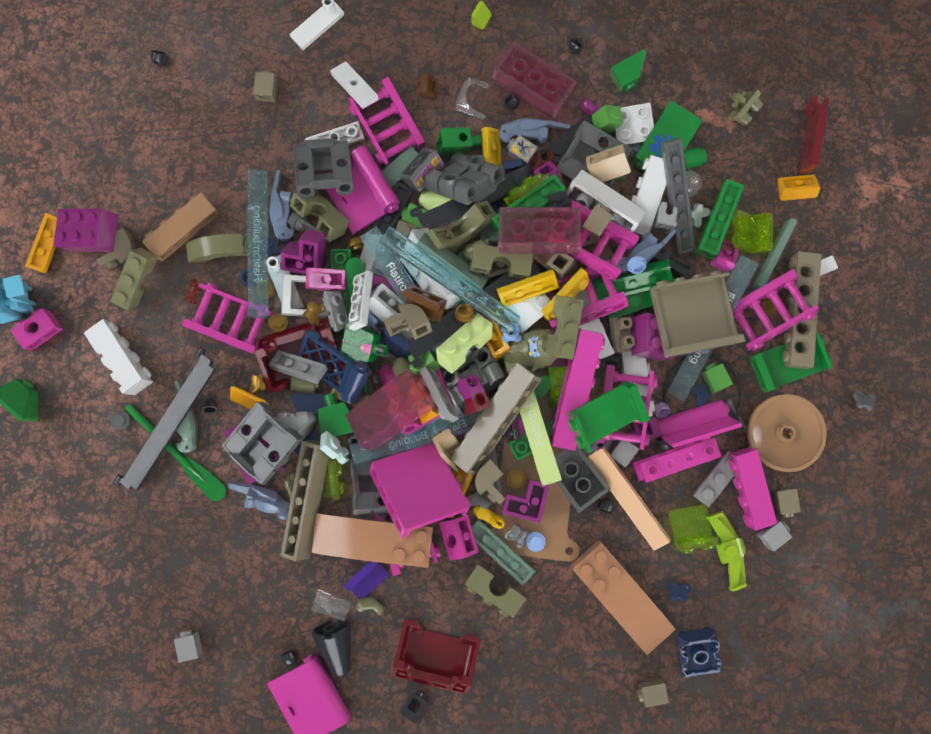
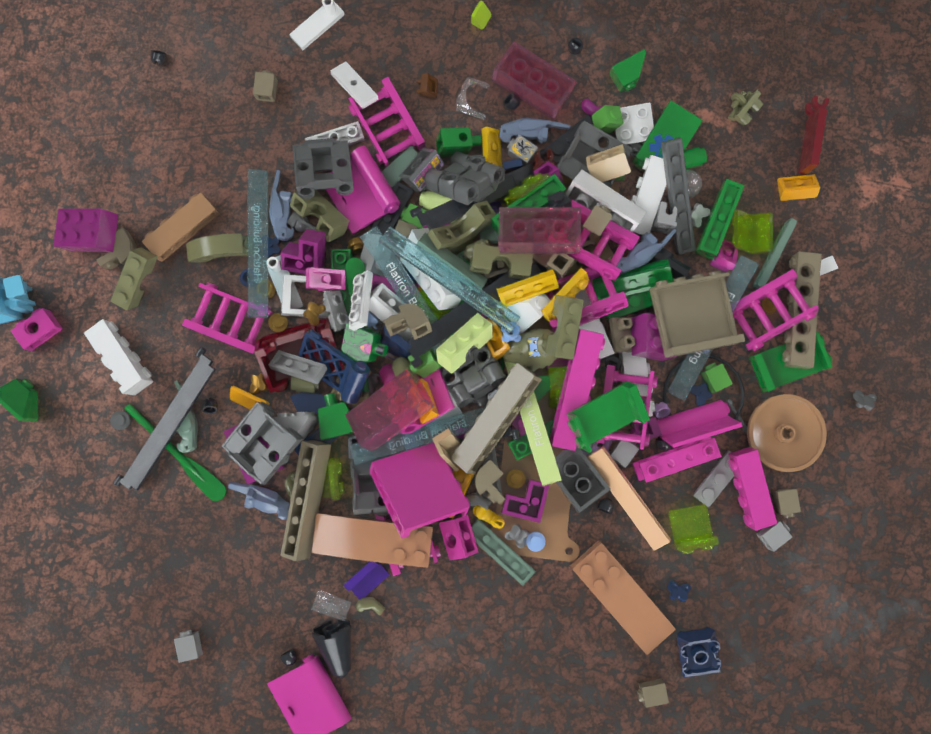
(43, 248): light orange plate -> none
(192, 291): clear red piece -> none
(331, 446): light aqua plate -> none
(408, 709): black brick -> none
(430, 303): reddish brown panel -> none
(436, 658): dark red windscreen -> none
(438, 395): light grey plate -> none
(464, 313): pearl gold plate -> none
(473, 394): leg -> none
(508, 602): olive arch -> none
(636, 264): light blue plate -> none
(730, 550): lime plate -> none

